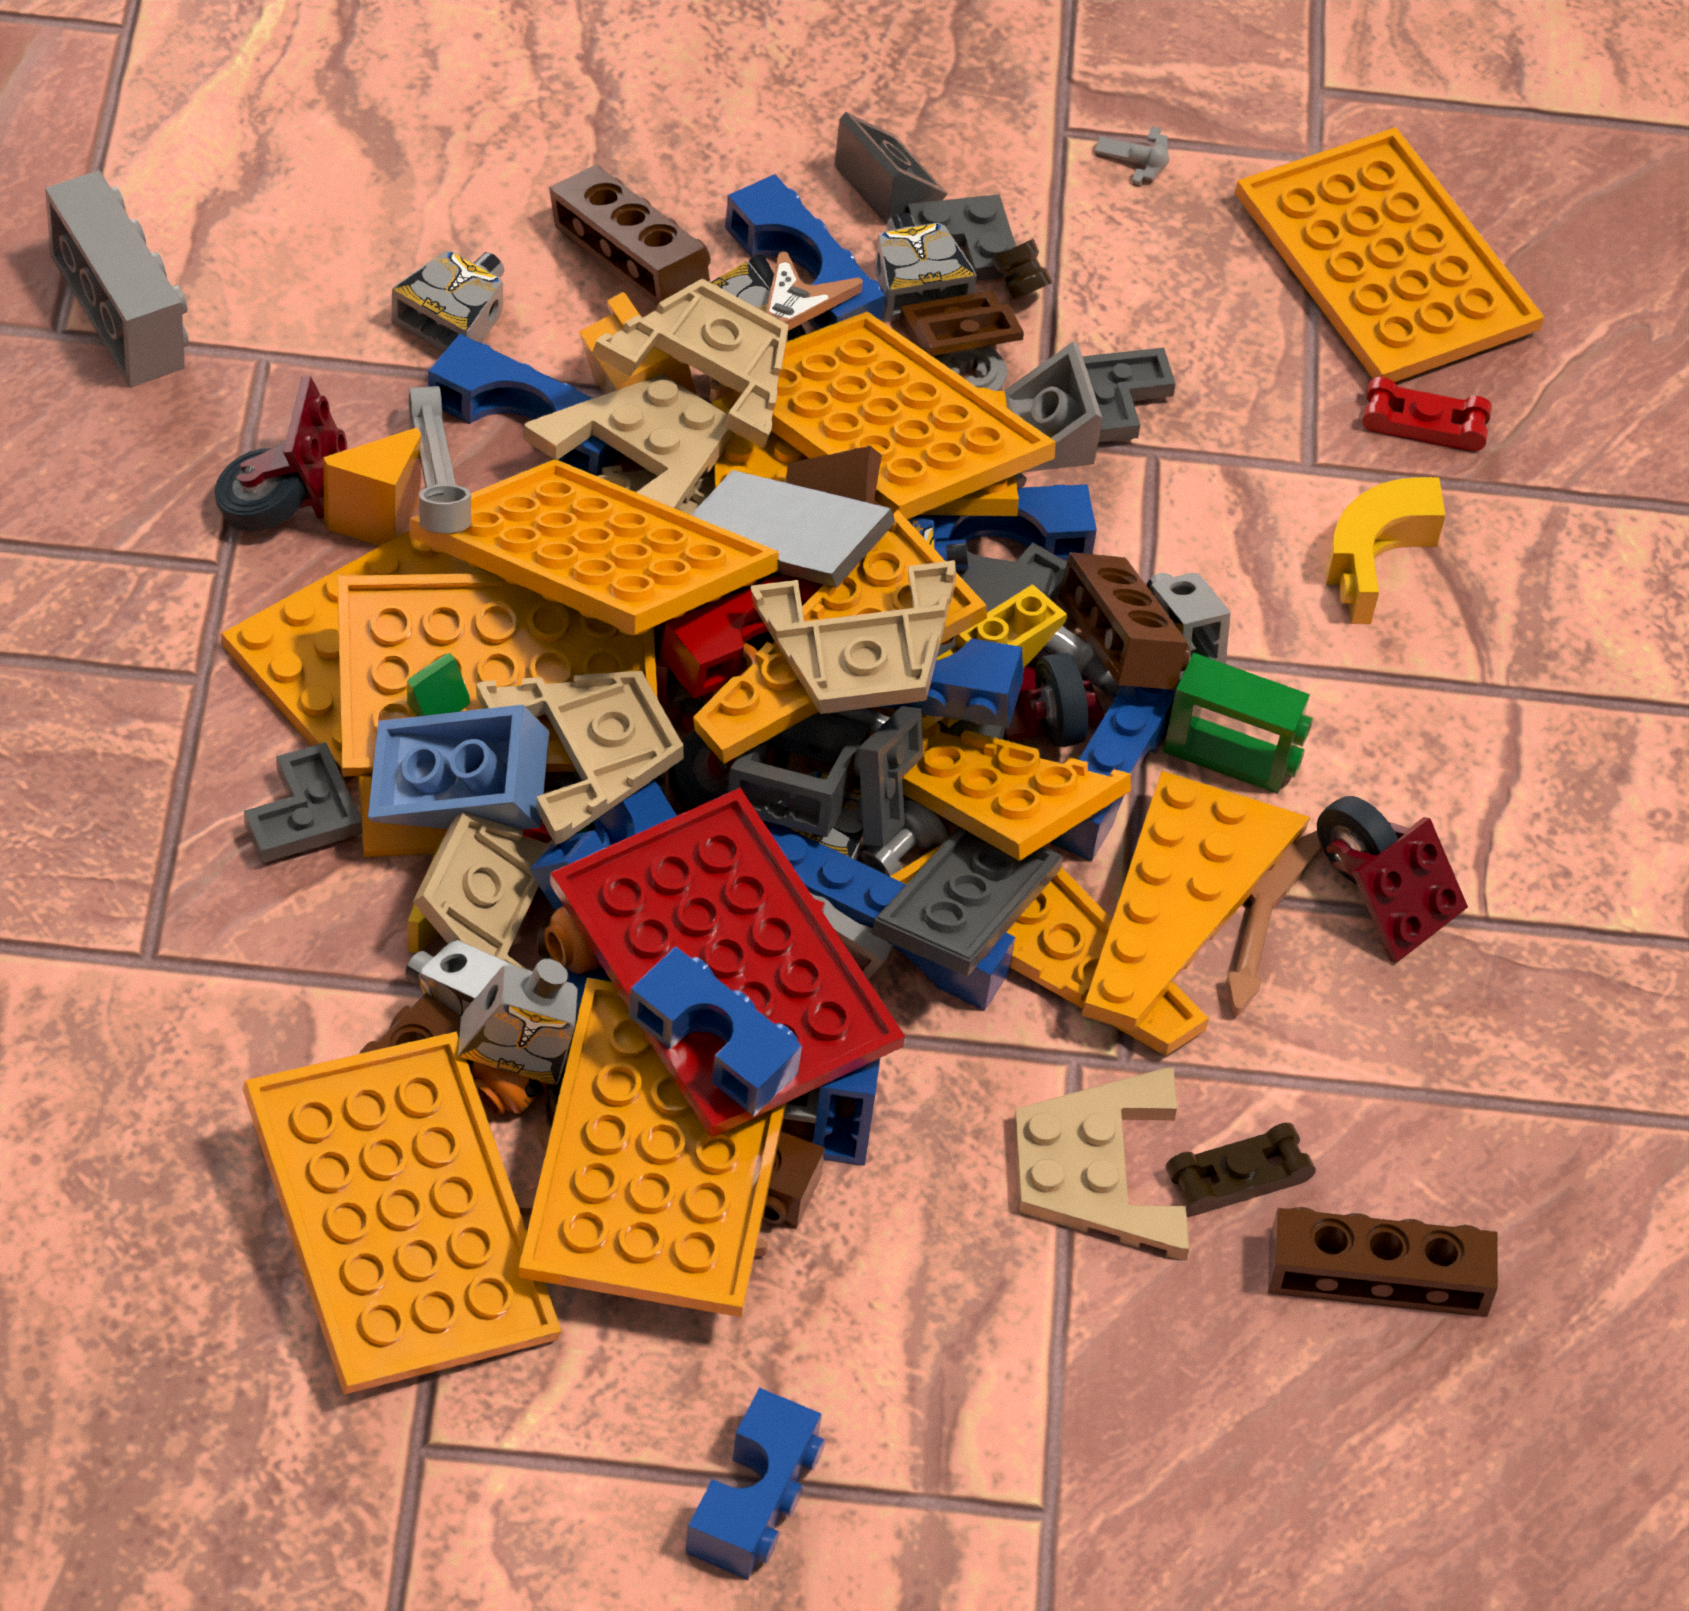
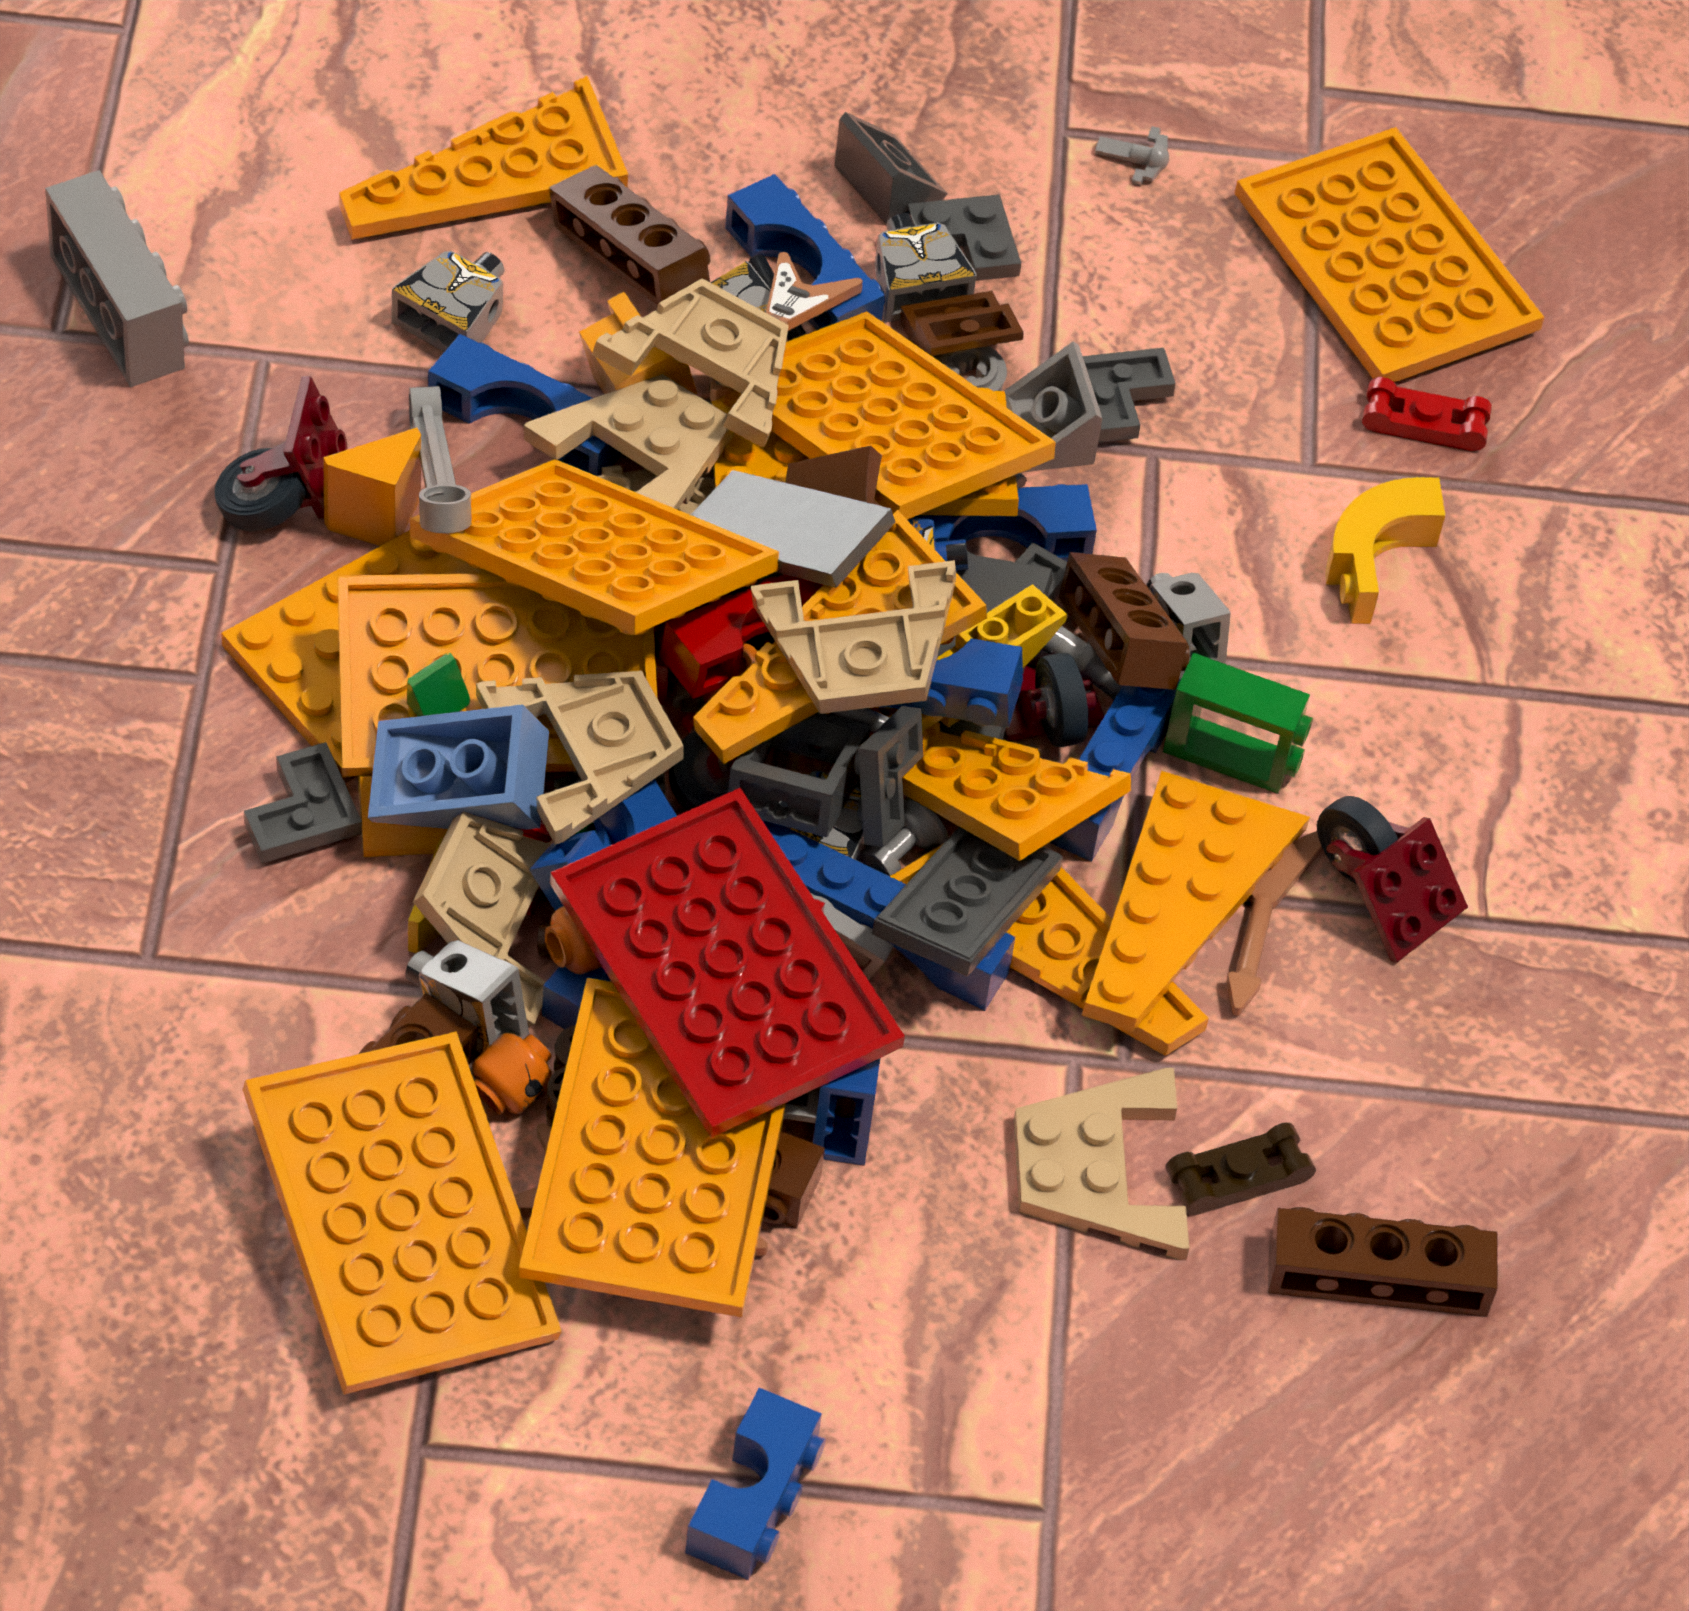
(489, 167): none -> light orange wing
(522, 1021): light grey torso -> none
(687, 998): blue arch -> none
(1021, 270): dark brown wheel -> none

